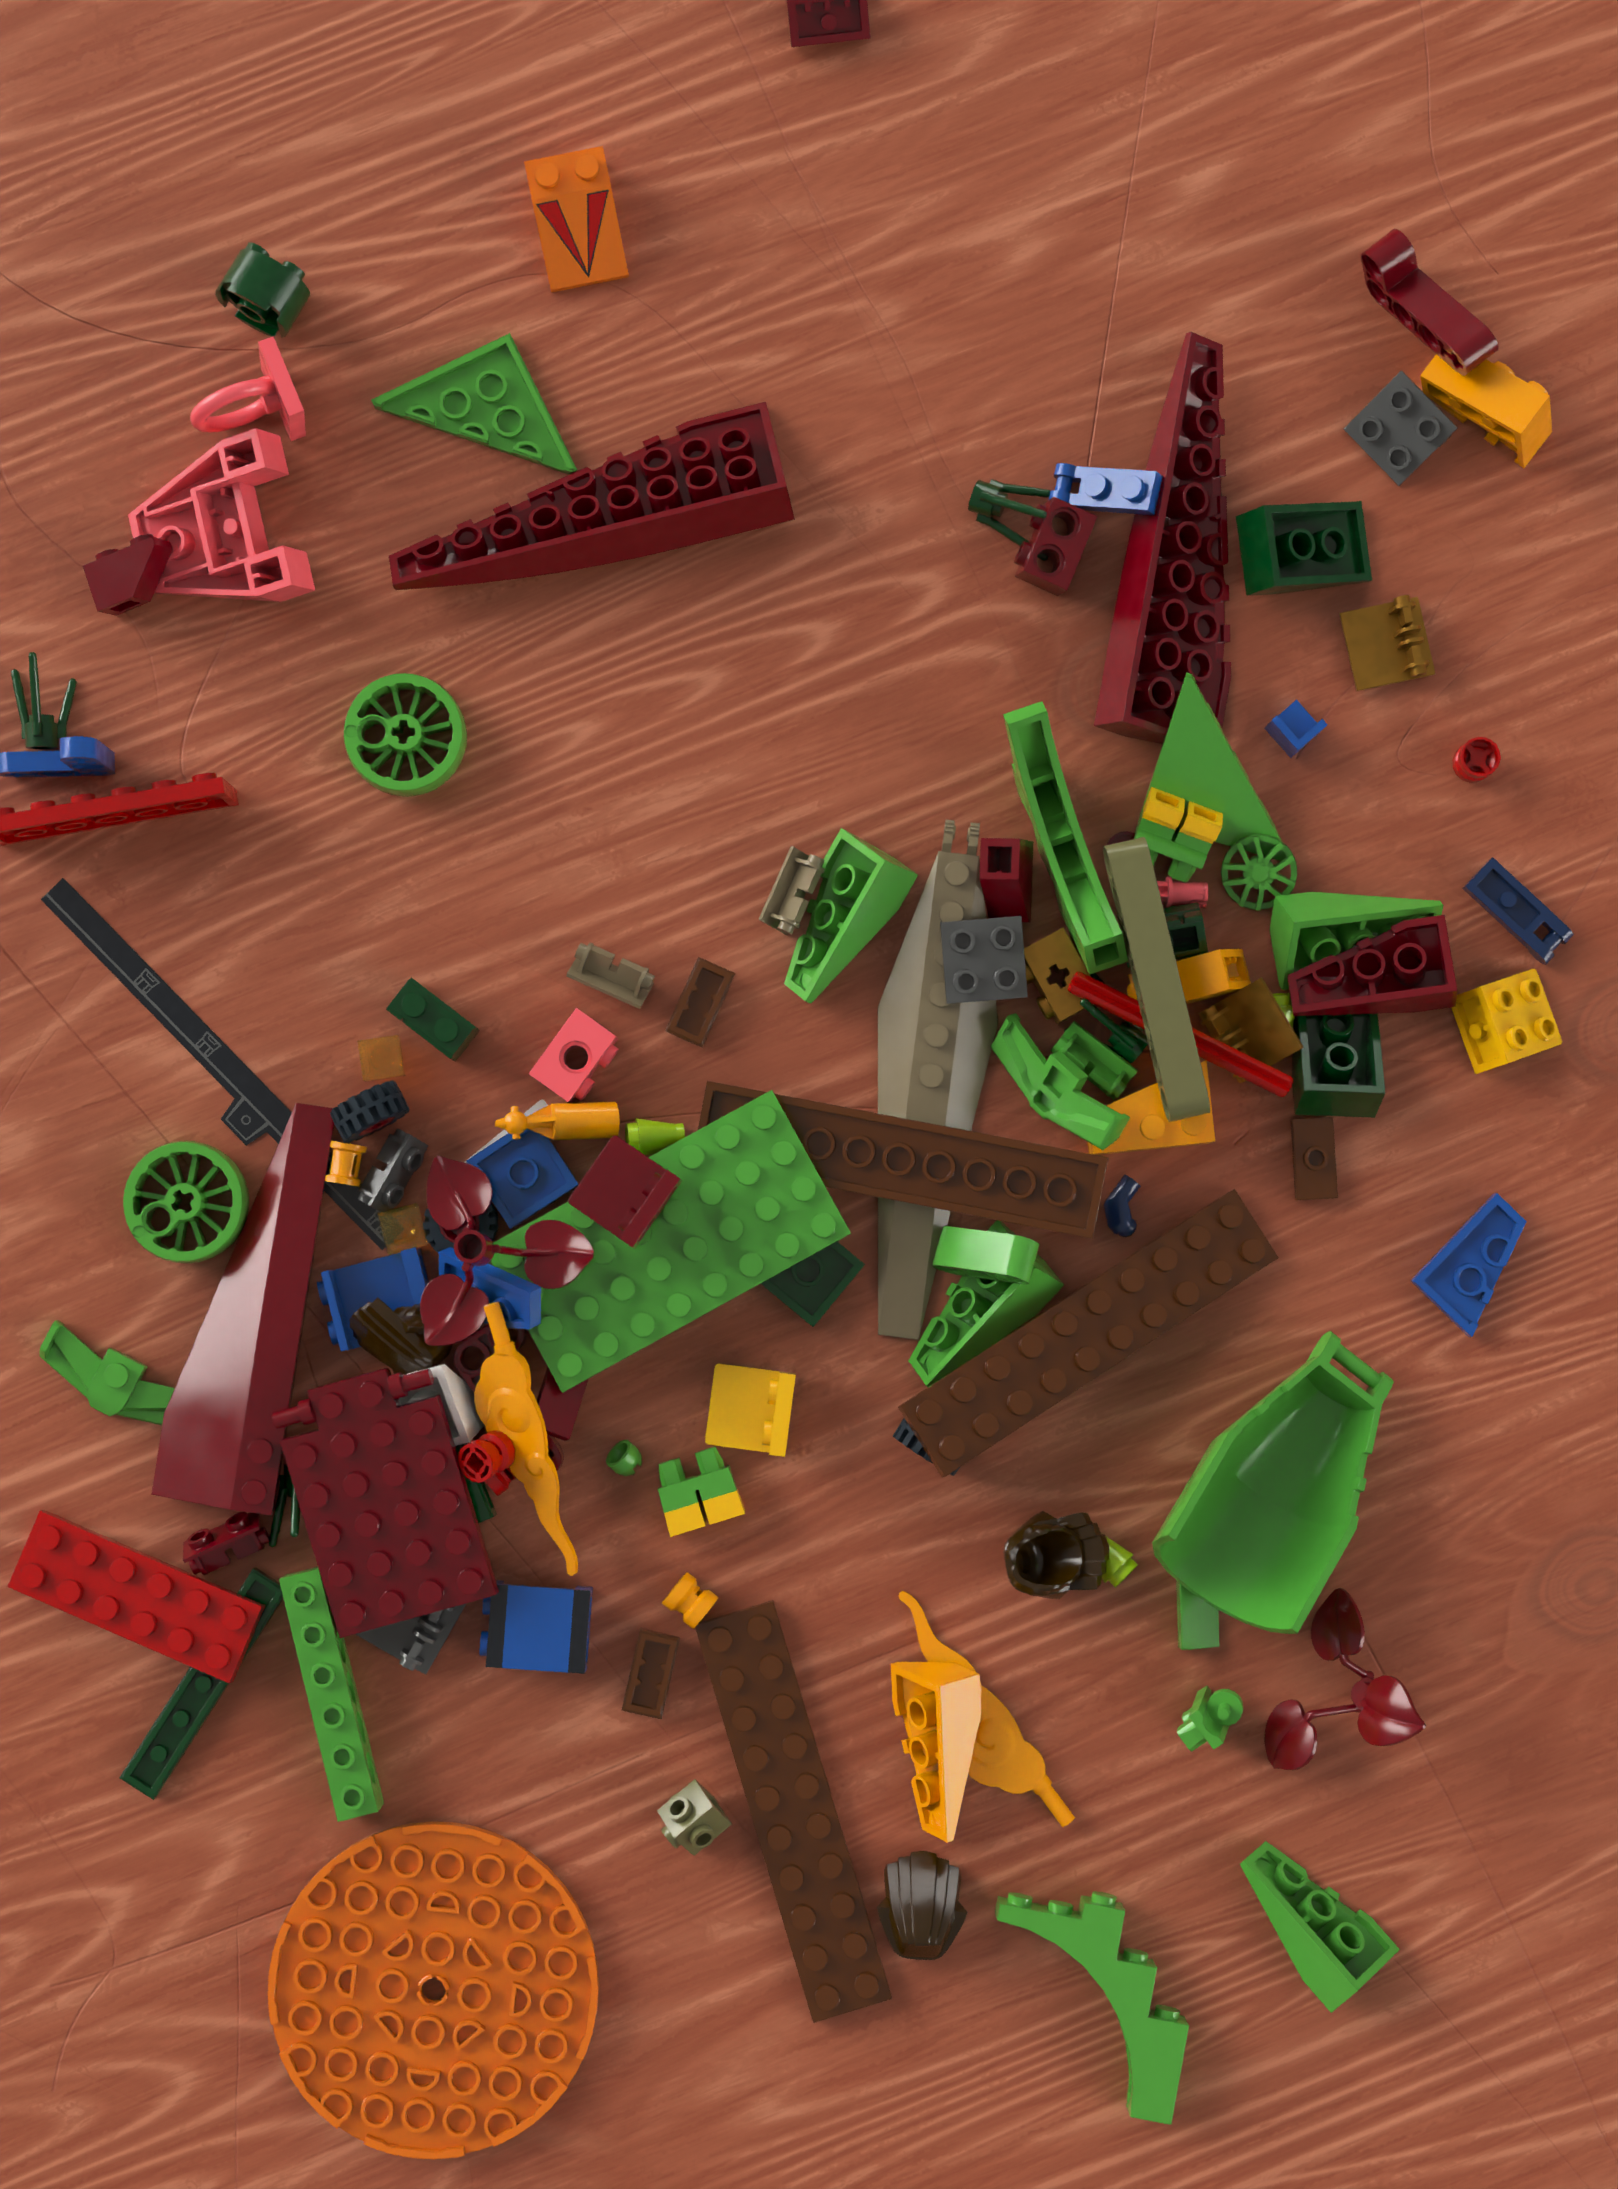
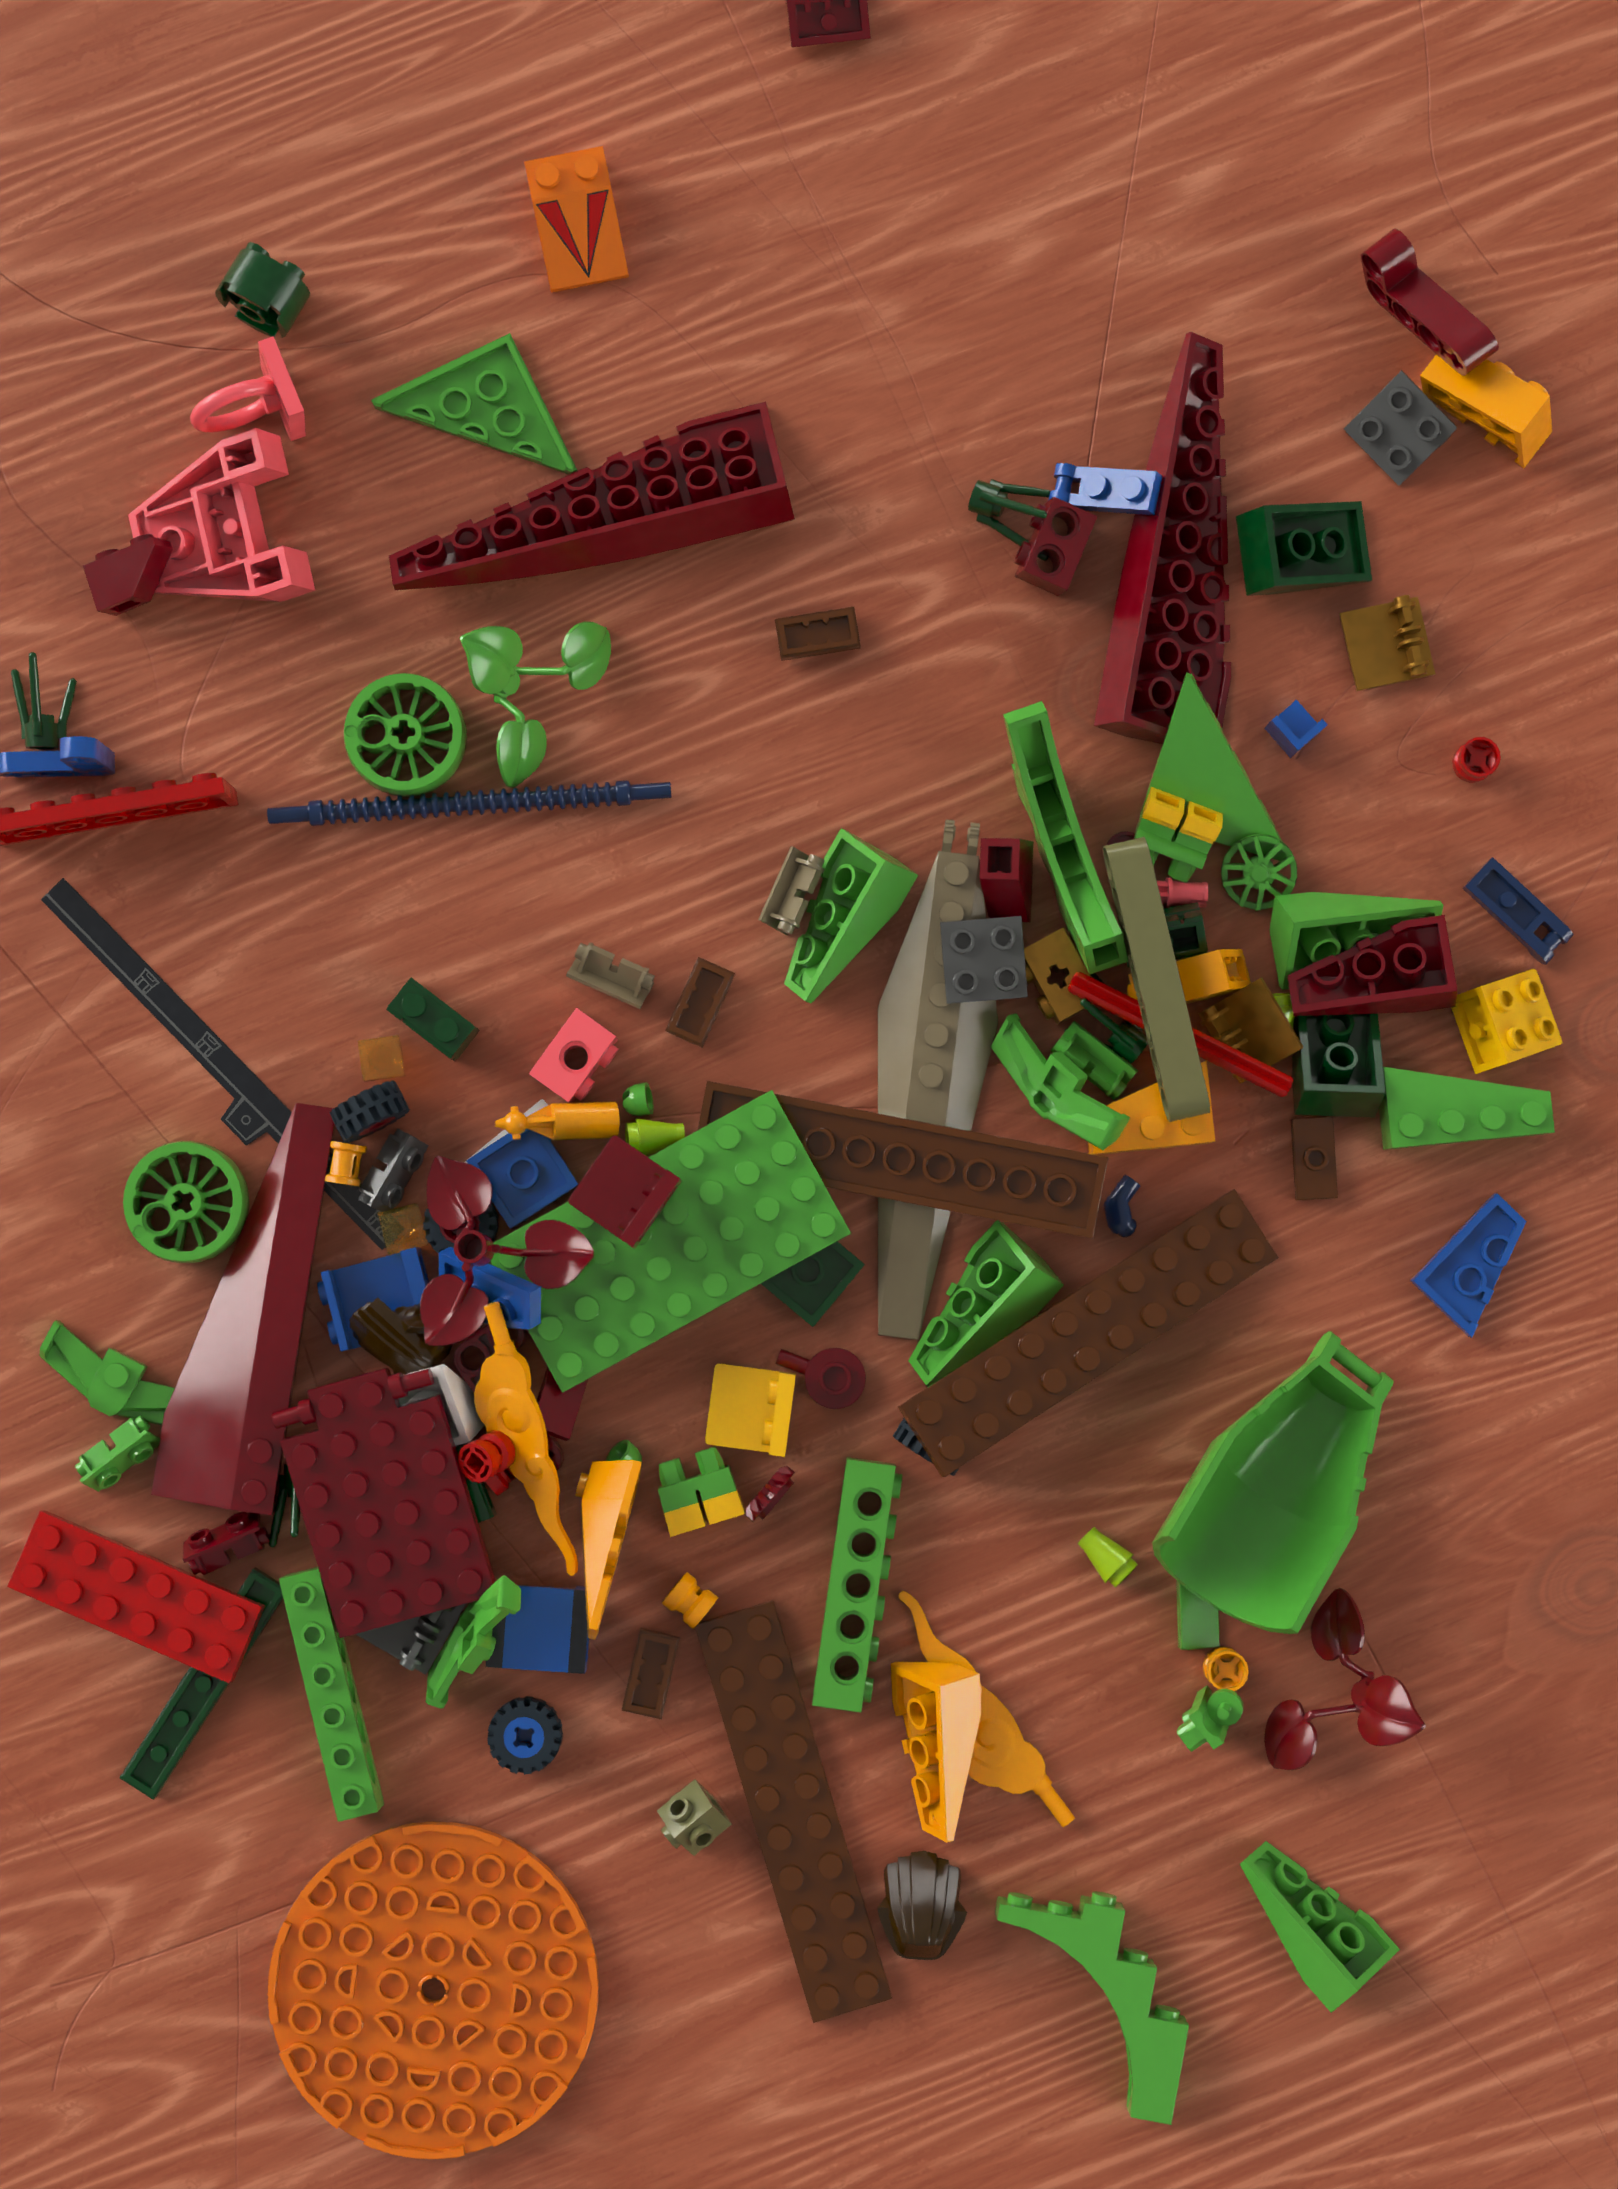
(103, 1467): none -> bright green hinge
(317, 812): none -> dark blue hose
(471, 1638): none -> bright green plate
(492, 664): none -> bright green plant
(536, 1725): none -> black wheel
(605, 1513): none -> light orange wedge
(638, 1100): none -> bright green hinge
(770, 1494): none -> dark red gear
(817, 633): none -> reddish brown plate
(831, 1377): none -> dark red piece
(831, 1688): none -> bright green brick
(986, 1255): bright green beam -> none
(1056, 1555): dark brown hair -> none
(1230, 1674): none -> light orange wheel
(1449, 1110): none -> bright green wedge

